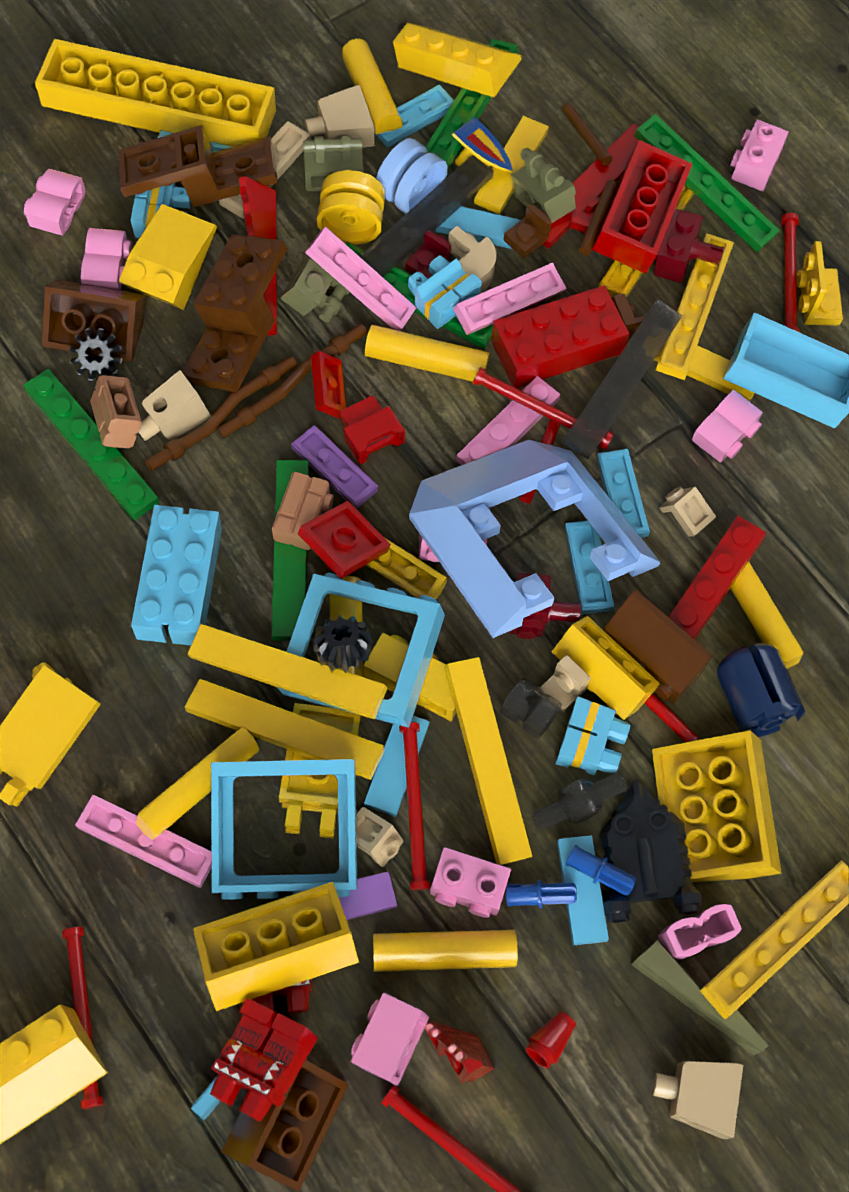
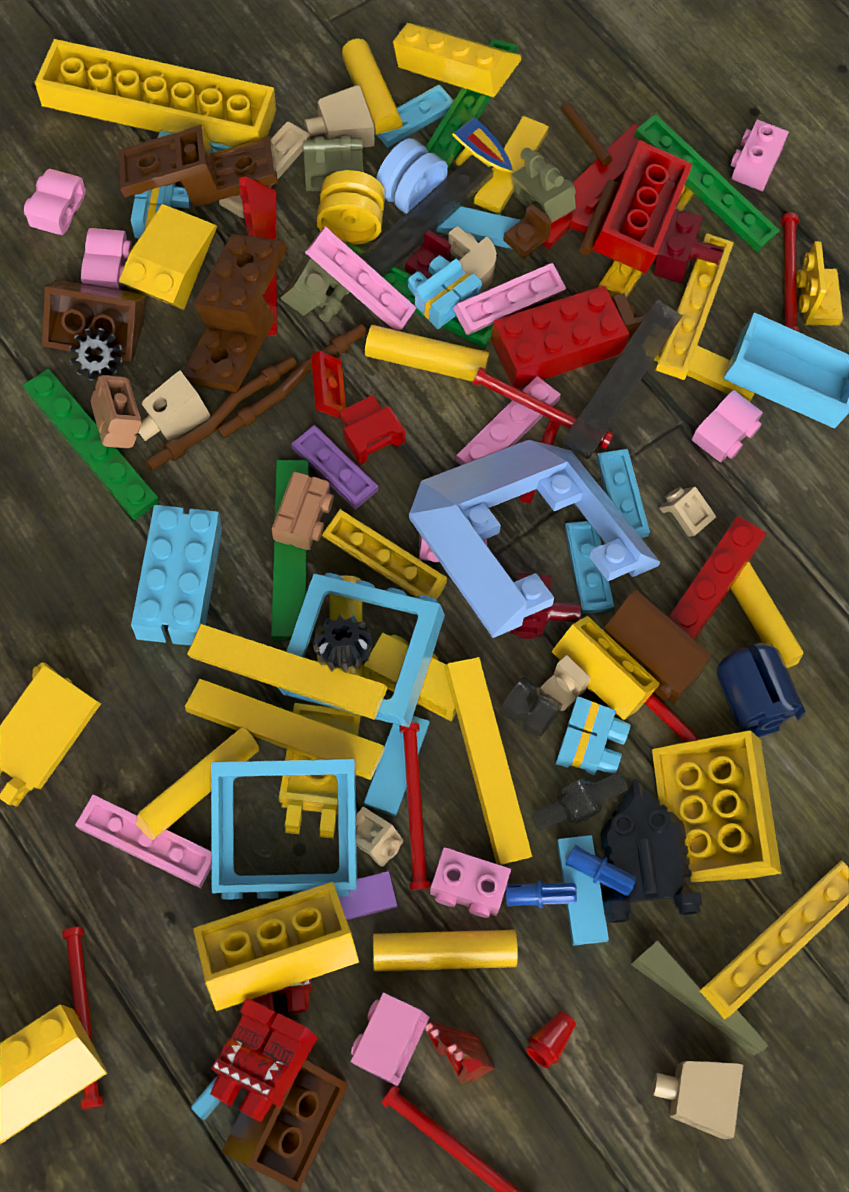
(344, 539): red tile -> none
(704, 930): bright pink brick -> none

